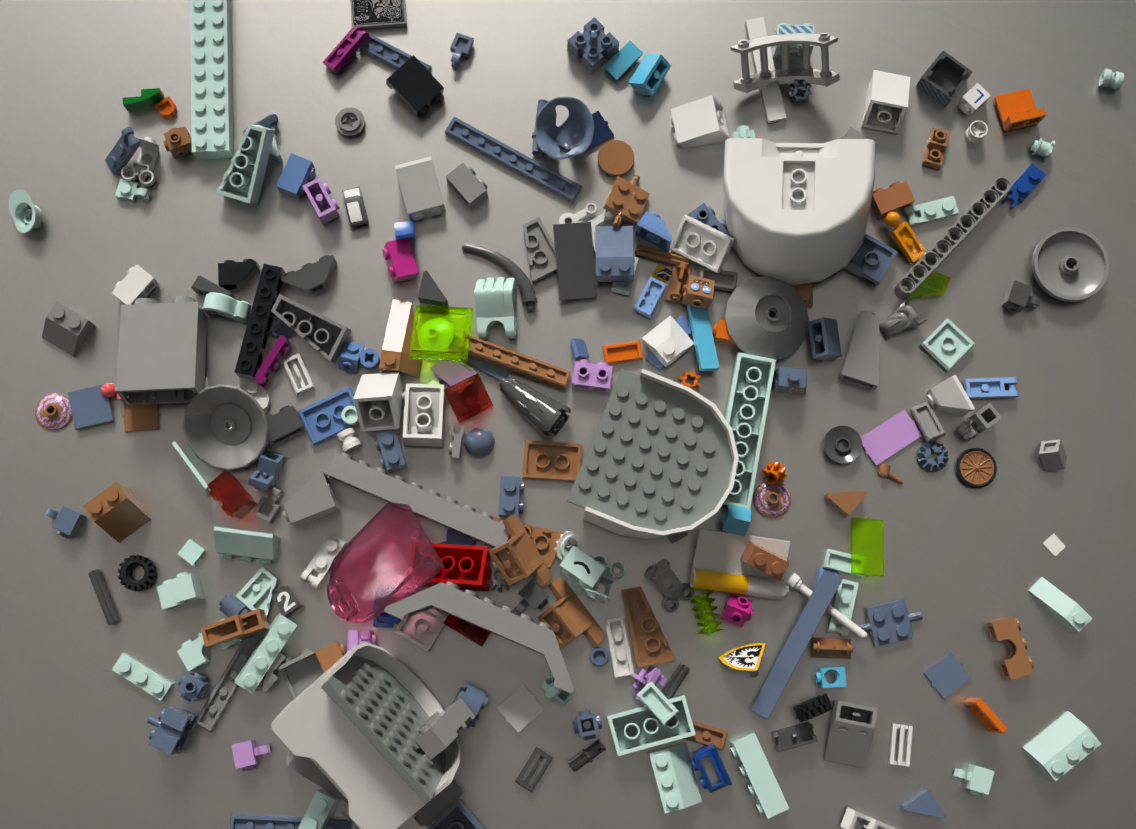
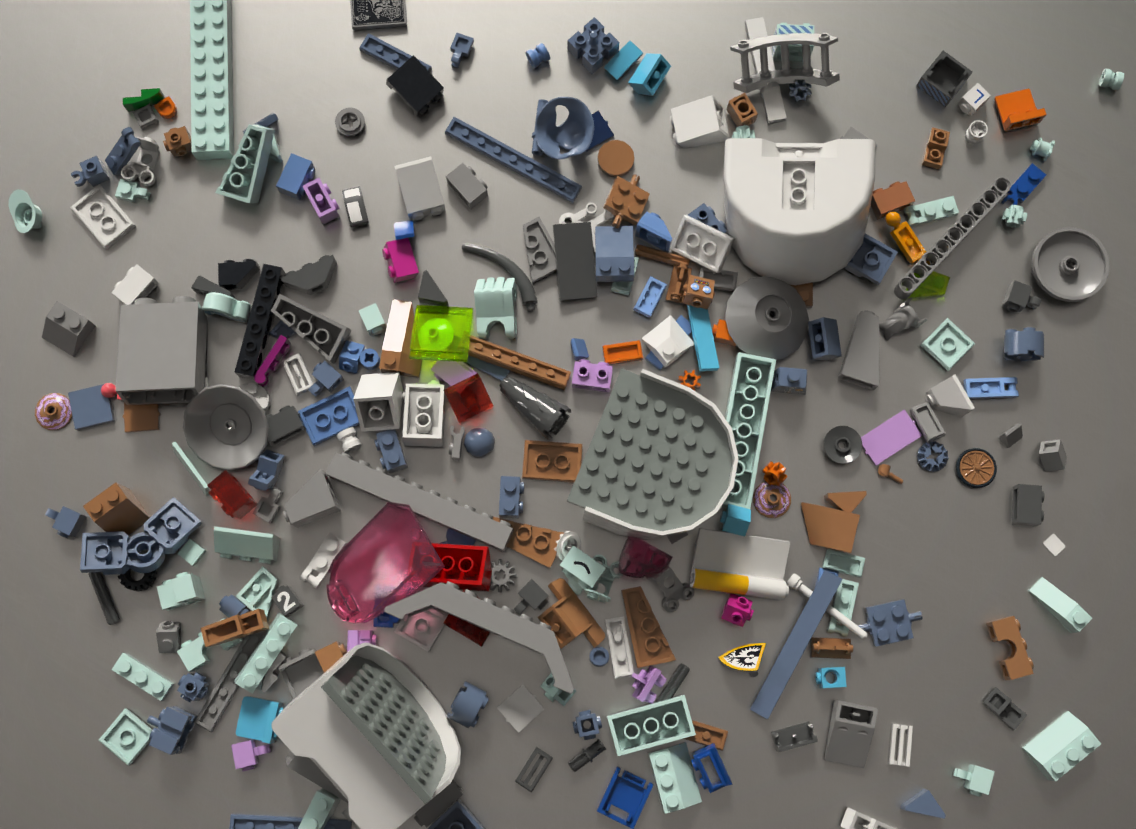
(92, 171): none -> sand blue brick
(102, 216): none -> white tile
(117, 553): none -> sand blue plate
(126, 737): none -> light aqua plate
(145, 116): none -> light grey tile
(168, 637): none -> light grey bracket
(256, 719): none -> medium azure bracket
(326, 377): none -> sand blue brick
(346, 49): magenta plate -> none
(349, 415): light aqua tile -> none
(372, 319): none -> light aqua brick
(443, 728): light grey wedge -> none
(519, 555): medium nougat plate -> none
(537, 55): none -> medium blue wheel
(627, 794): none -> blue container
(641, 559): none -> clear pink brick
(657, 703): light aqua tile -> none
(662, 273): sticker -> none
(706, 613): clear neon green piece -> none
(742, 110): none -> medium nougat head
(760, 776): light aqua brick -> none
(764, 560): nougat brick -> none
(813, 707): black tyre -> none
(830, 527): none -> medium nougat slope
(867, 546): clear neon green piece -> none
(886, 102): white slope -> none
(947, 675): sand blue piece -> none
(979, 422): light grey brick -> none
(985, 715): orange tile -> none
(1004, 708): none -> dark grey slope
(1012, 435): none -> light grey slope
(1014, 216): none -> light aqua gear
(1024, 344): none -> sand blue brick
(1027, 505): none -> dark grey brick

